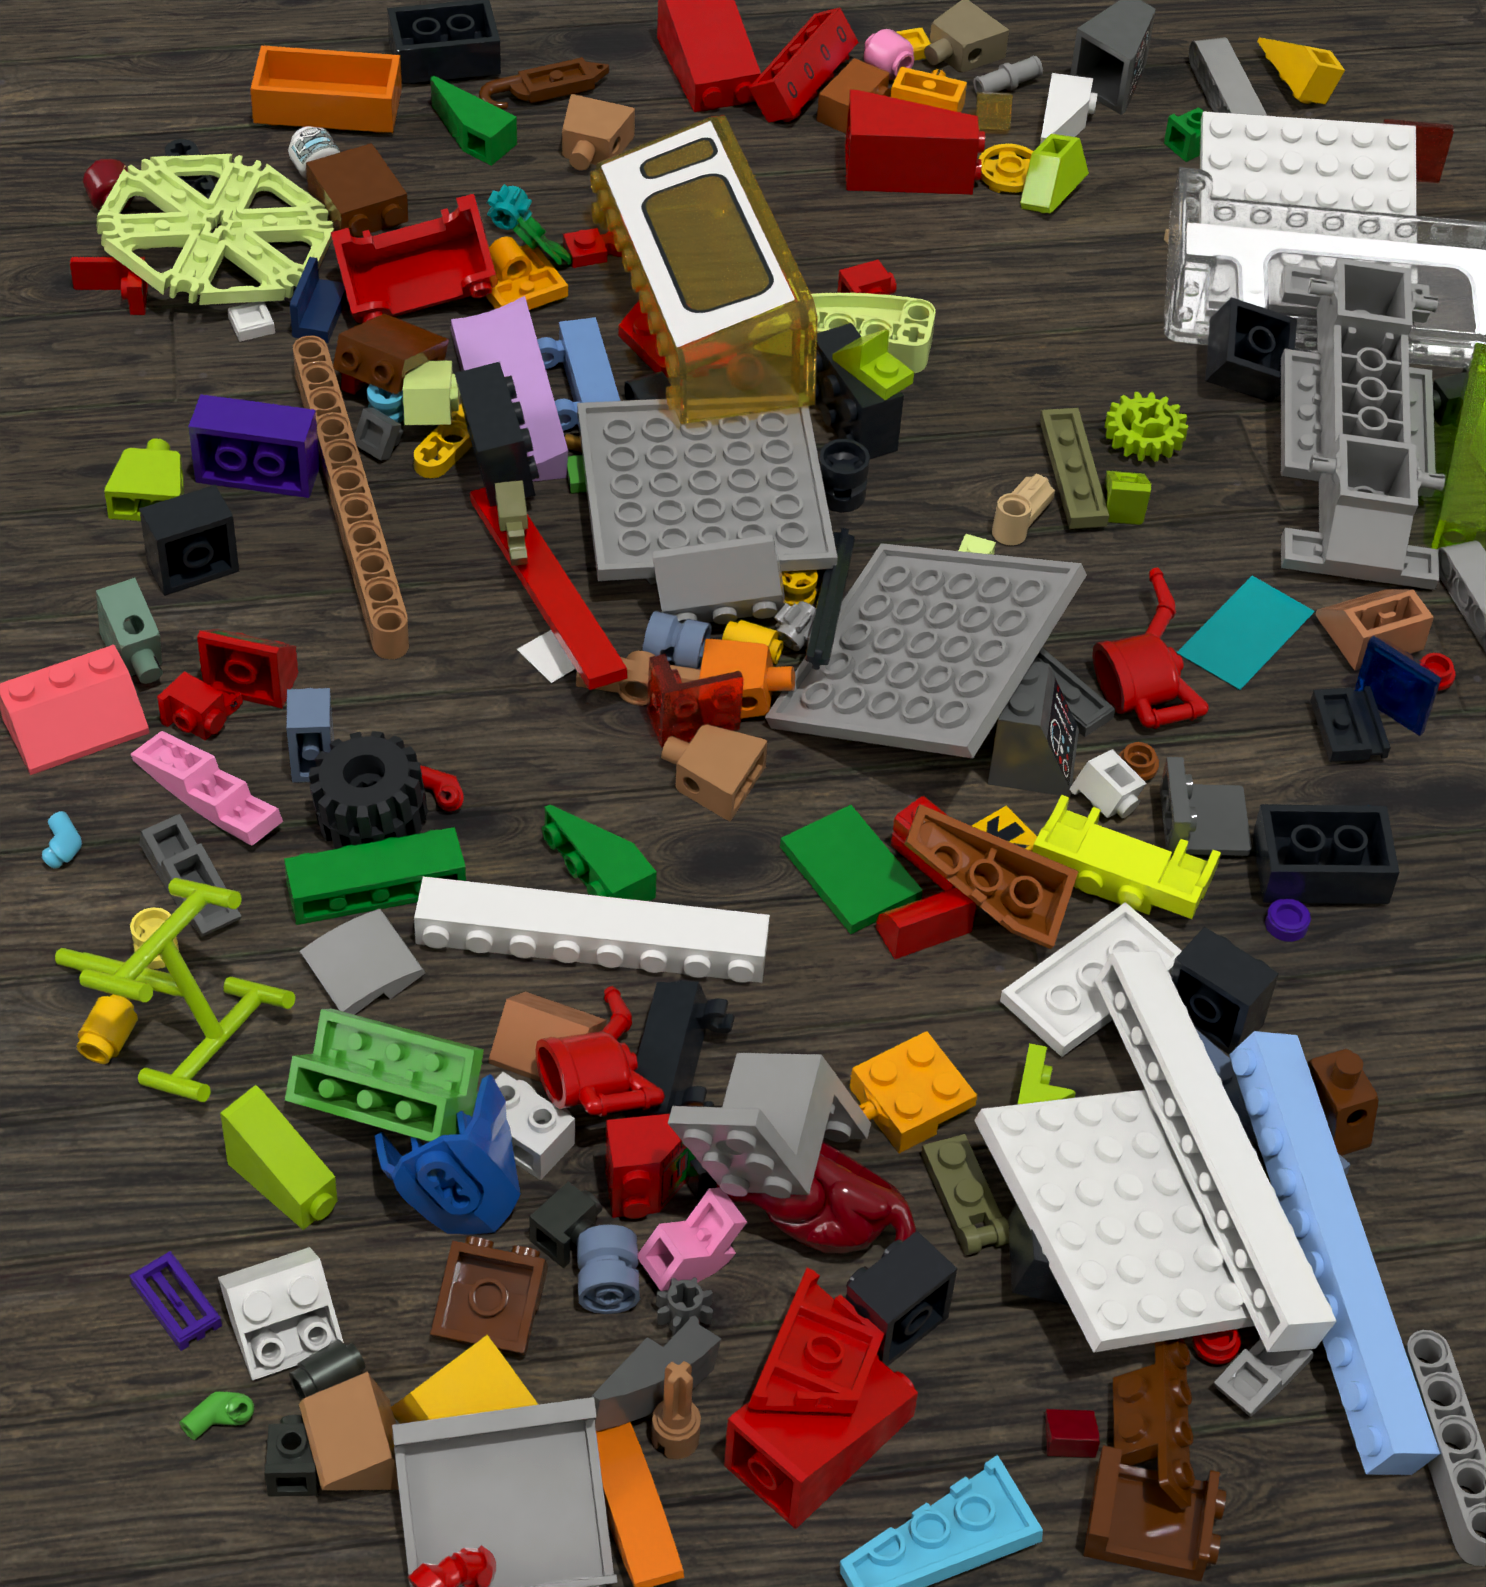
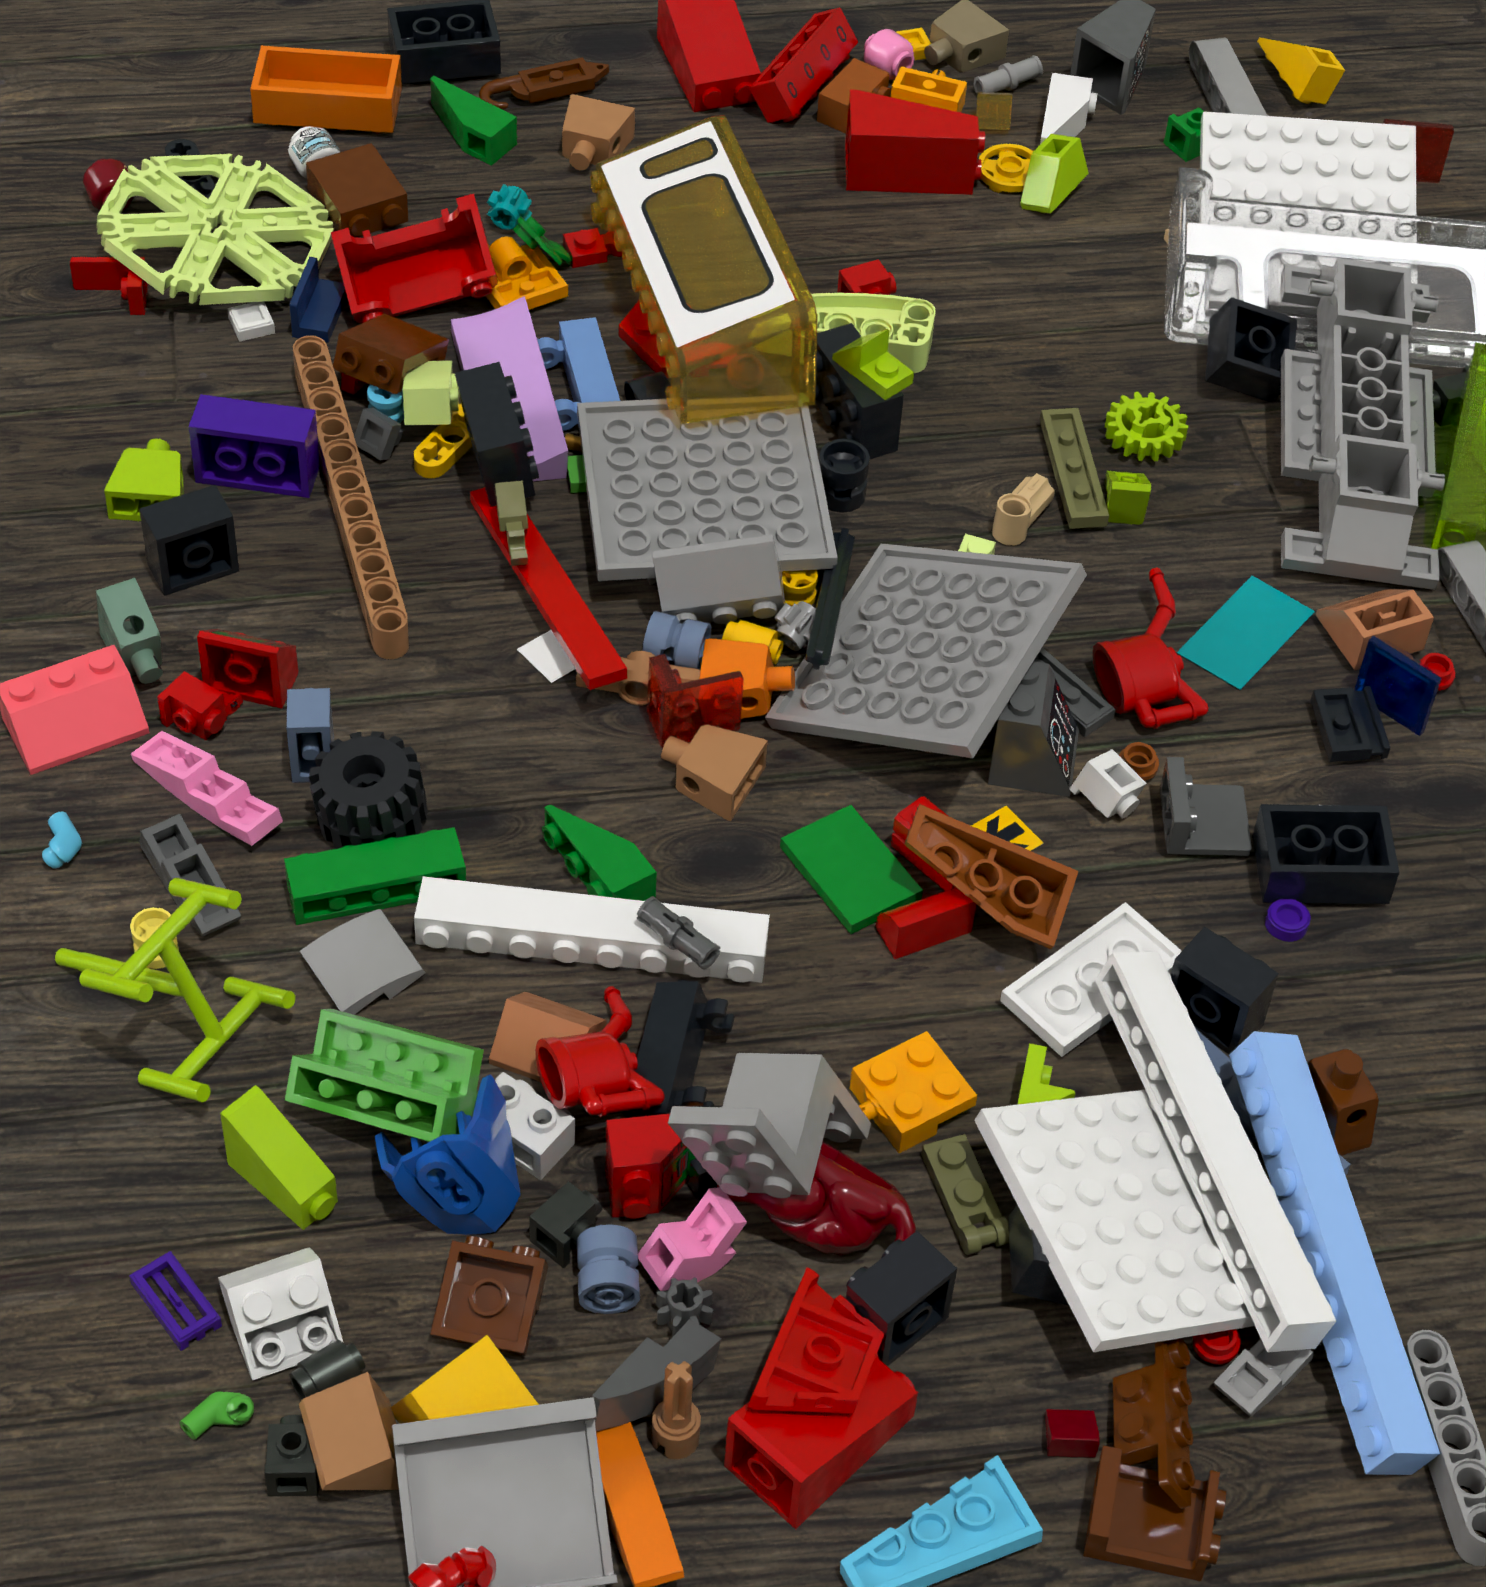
(106, 1028): yellow brick -> none
(445, 788): red arm -> none
(678, 933): none -> dark grey pin
(1123, 866): neon yellow bracket -> none

